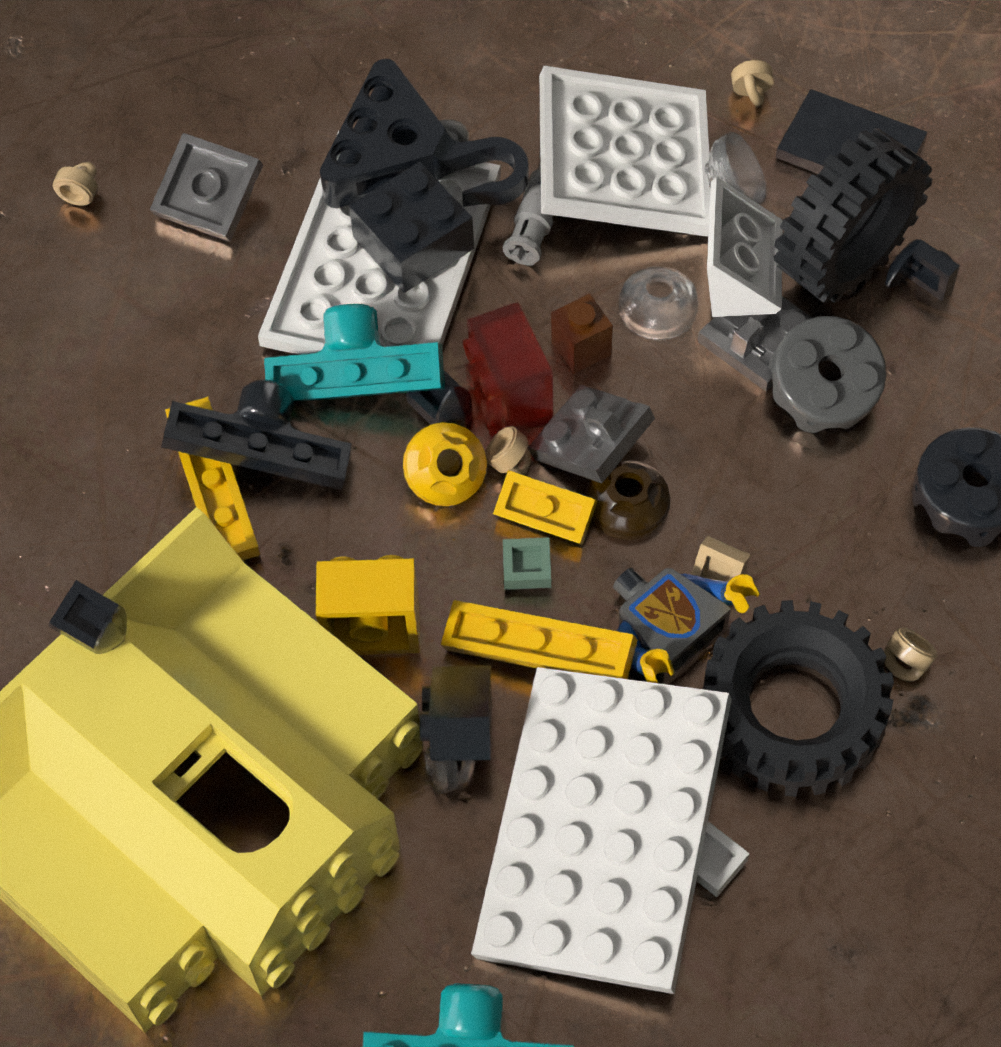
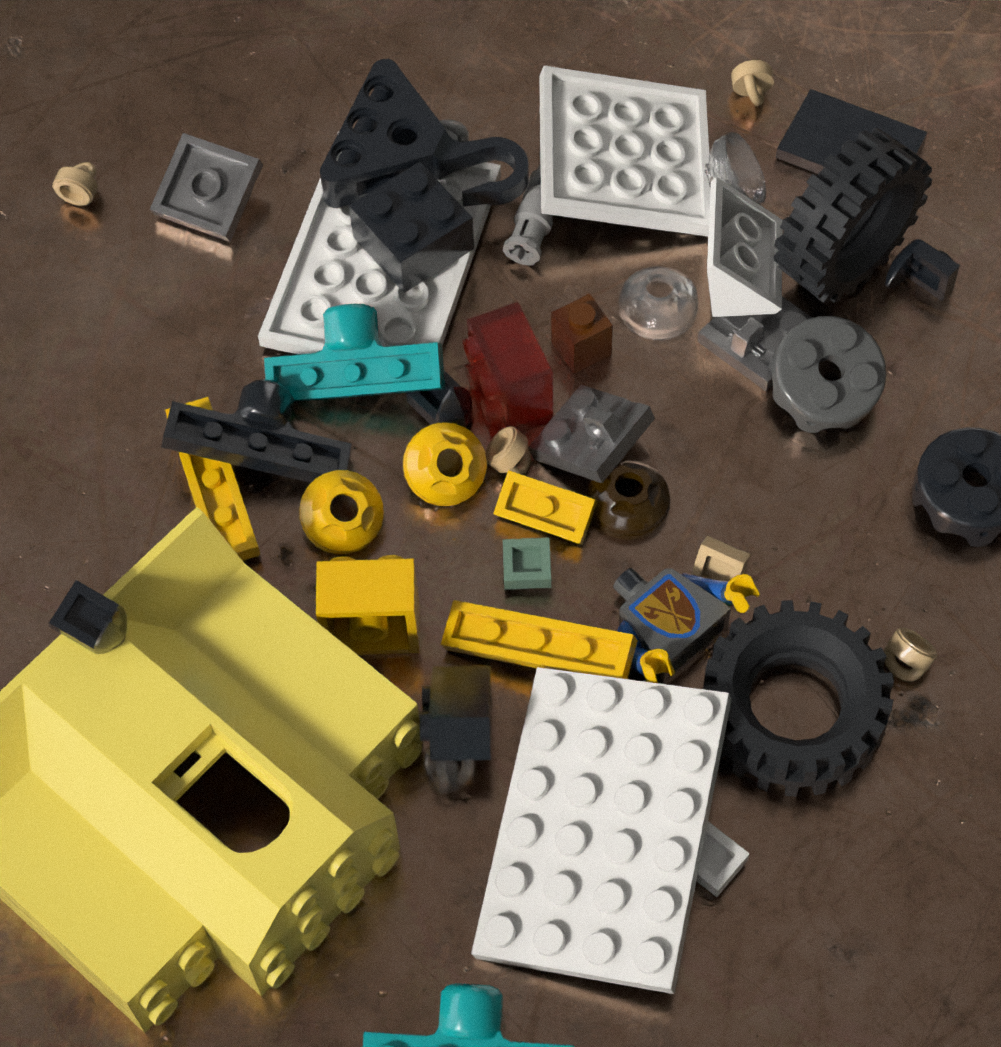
(327, 531): none -> yellow piece

